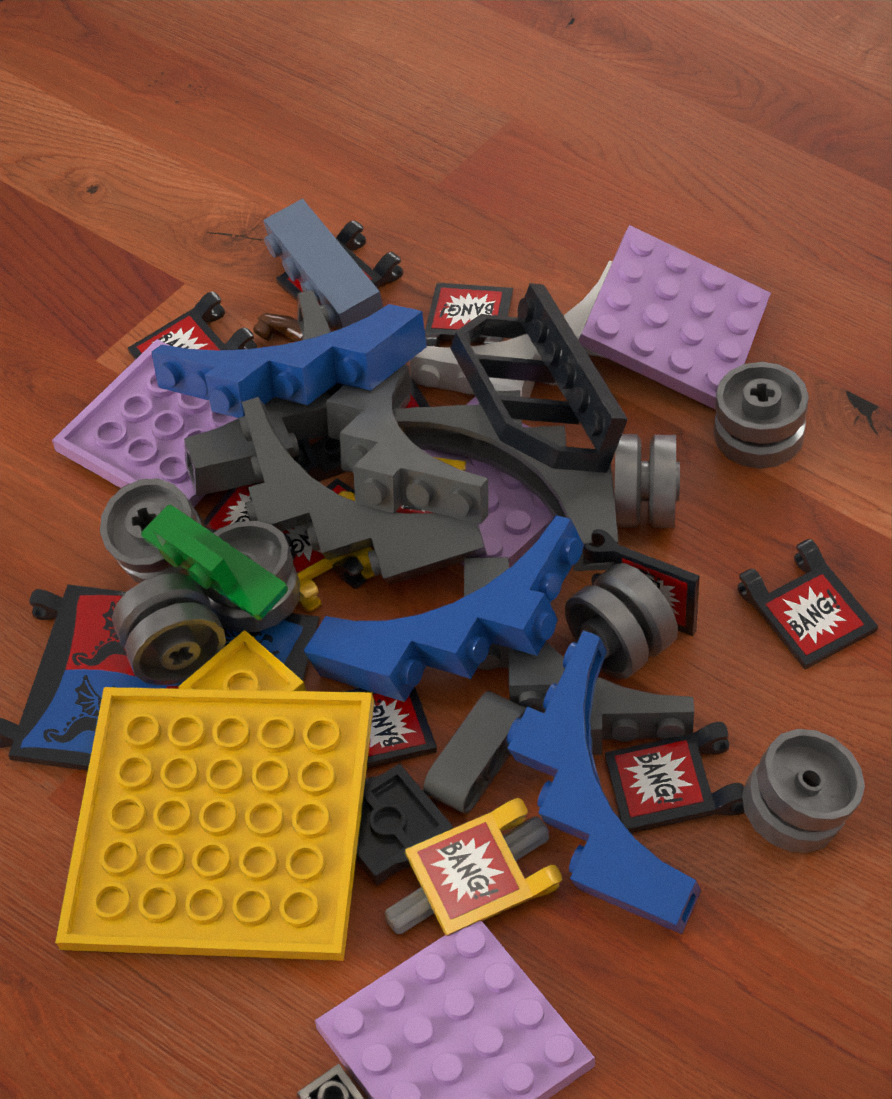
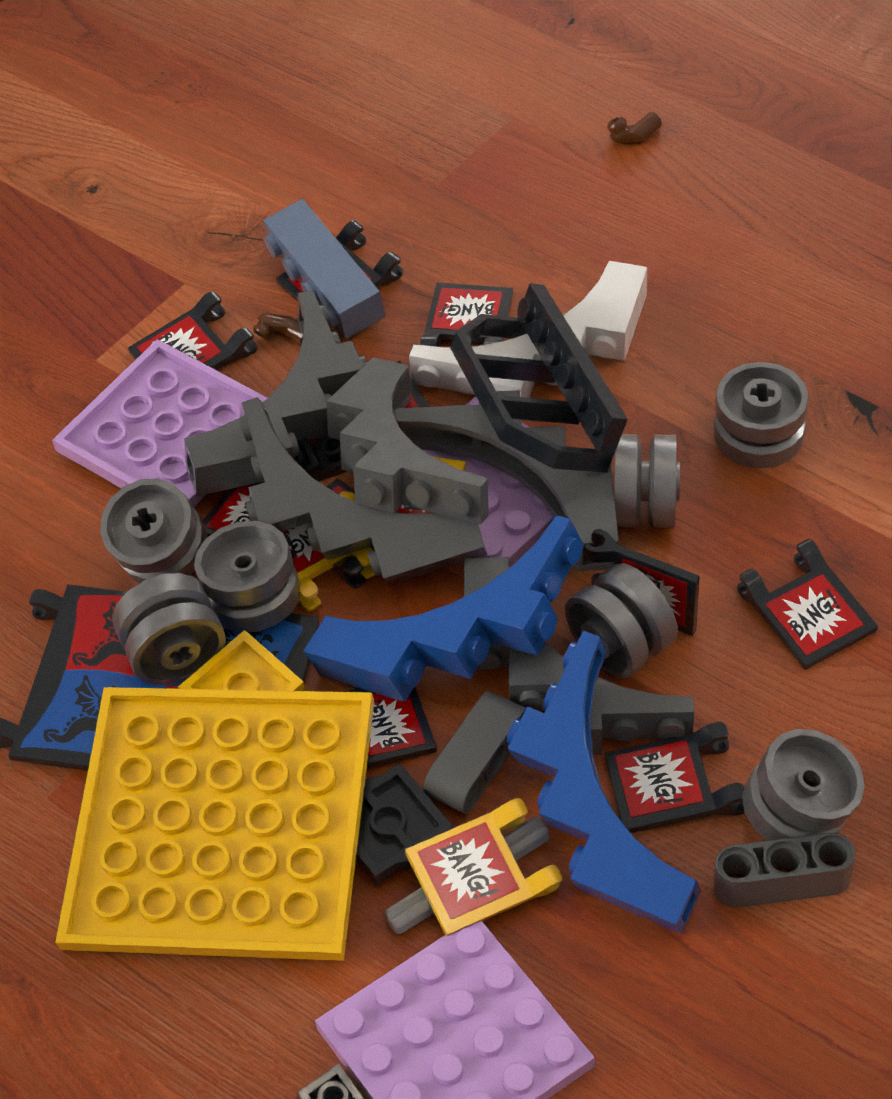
(214, 562): green bracket -> none
(296, 371): blue arch -> none
(633, 133): none -> reddish brown arm
(673, 316): lavender plate -> none
(801, 855): none -> dark grey beam

